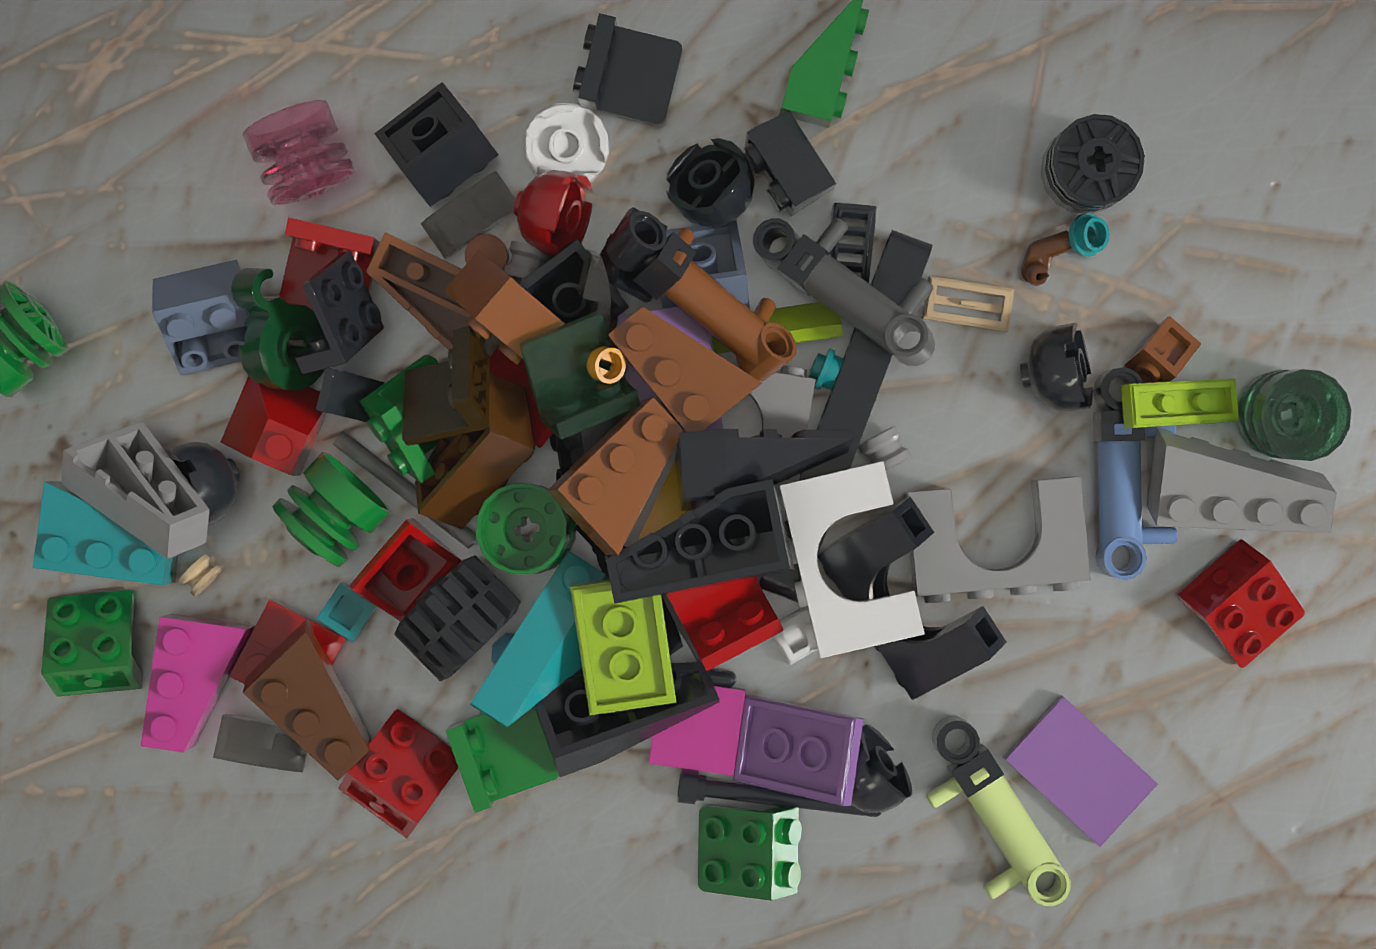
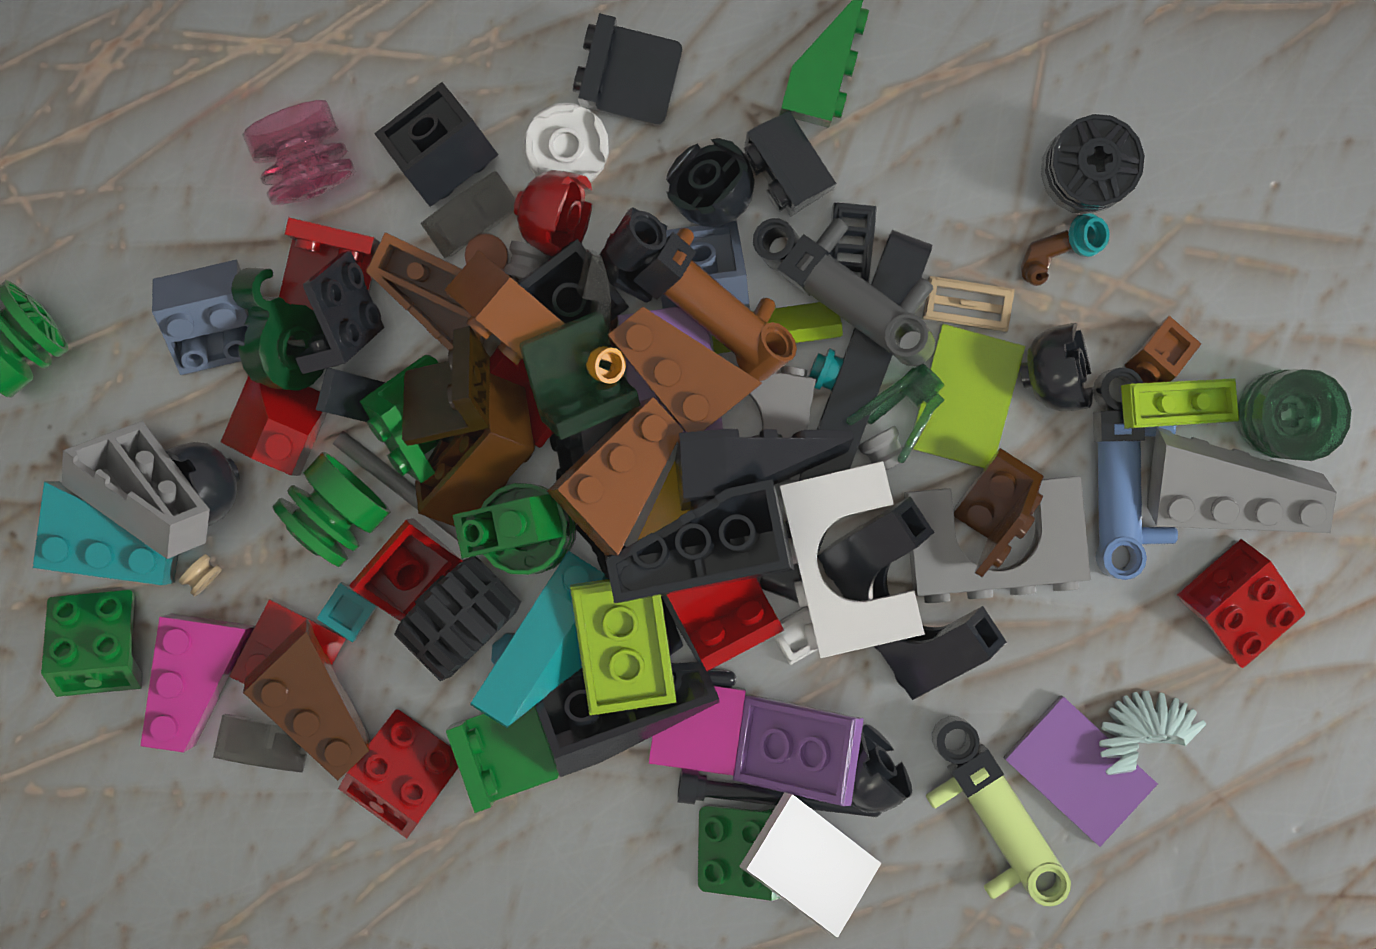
(507, 525): none -> green slope
(810, 864): none -> white tile
(918, 387): none -> clear green plant
(977, 395): none -> lime tile
(1000, 506): none -> reddish brown bracket
(1142, 723): none -> light aqua hair

